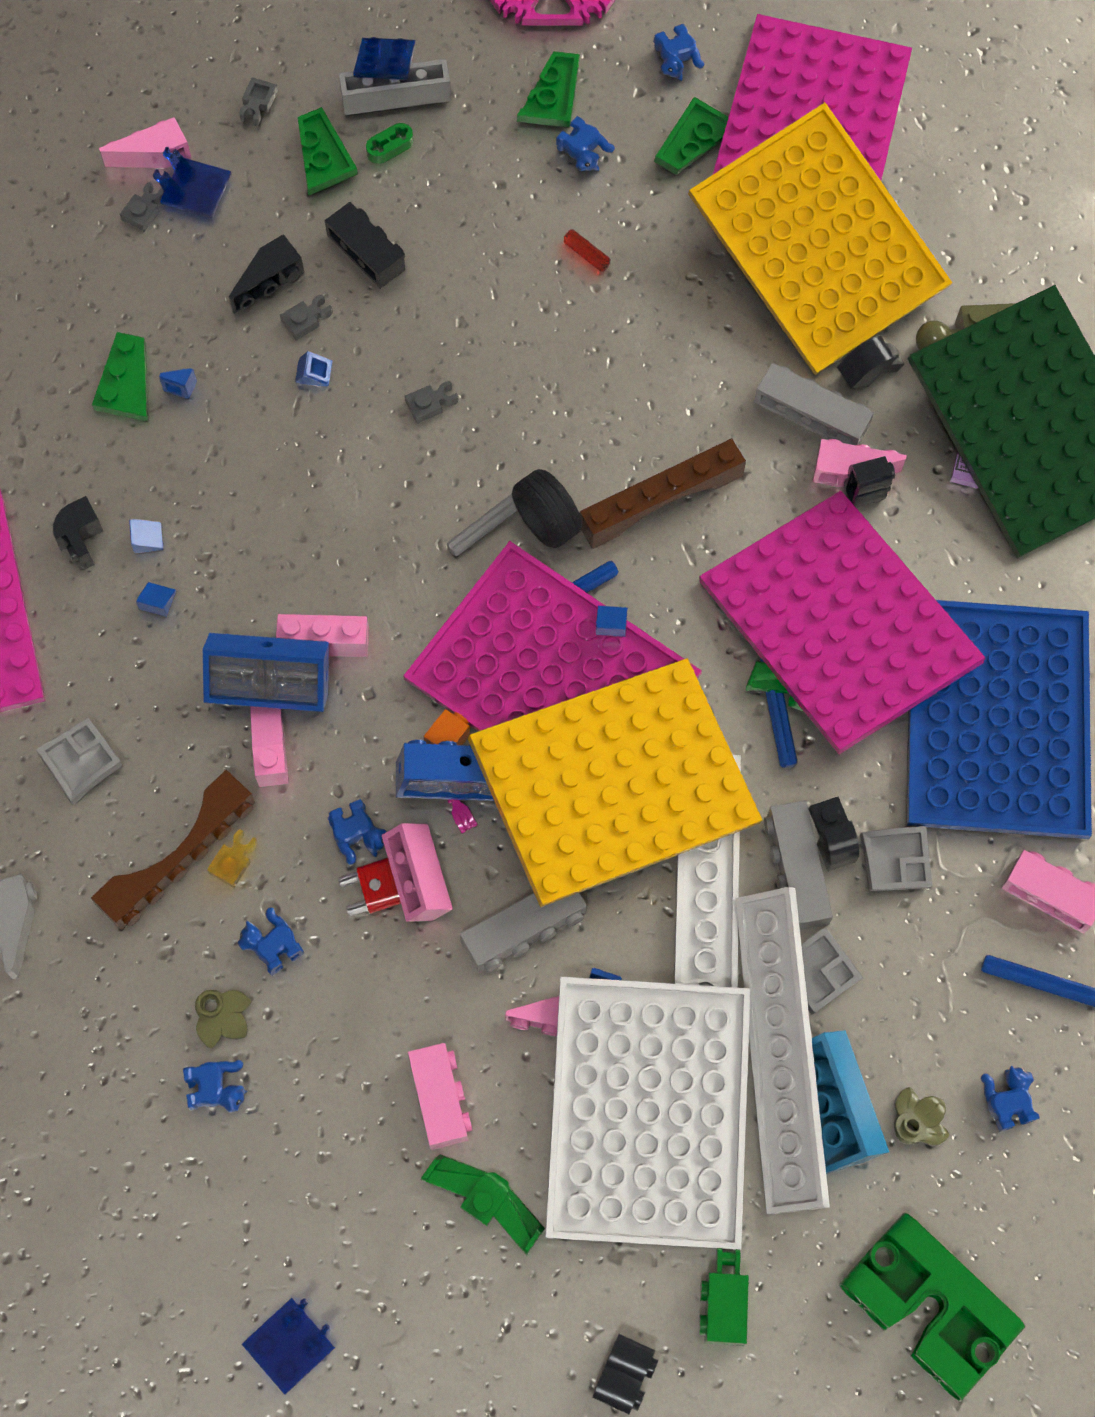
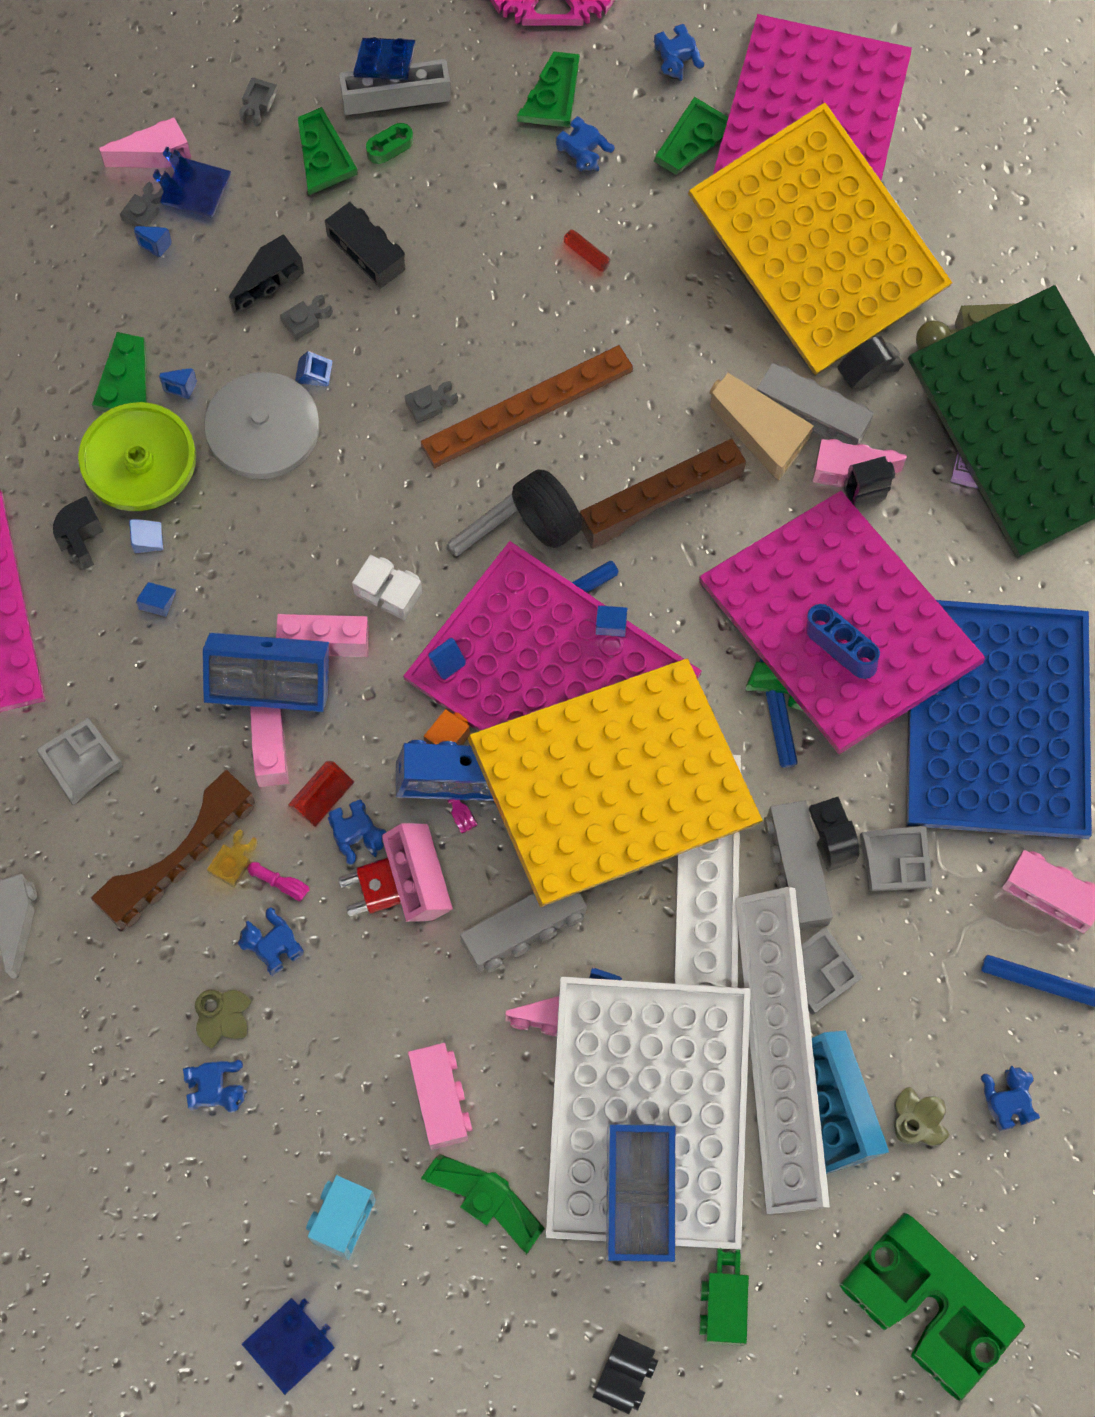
(137, 456): none -> lime dish
(153, 239): none -> blue slope
(262, 425): none -> light grey dish
(287, 885): none -> dark pink piece
(321, 793): none -> clear red slope
(341, 1216): none -> medium azure brick
(381, 582): none -> white piece
(447, 659): none -> blue slope
(526, 406): none -> dark orange plate
(640, 1193): none -> clear brick
(760, 423): none -> tan slope
(838, 628): none -> blue beam

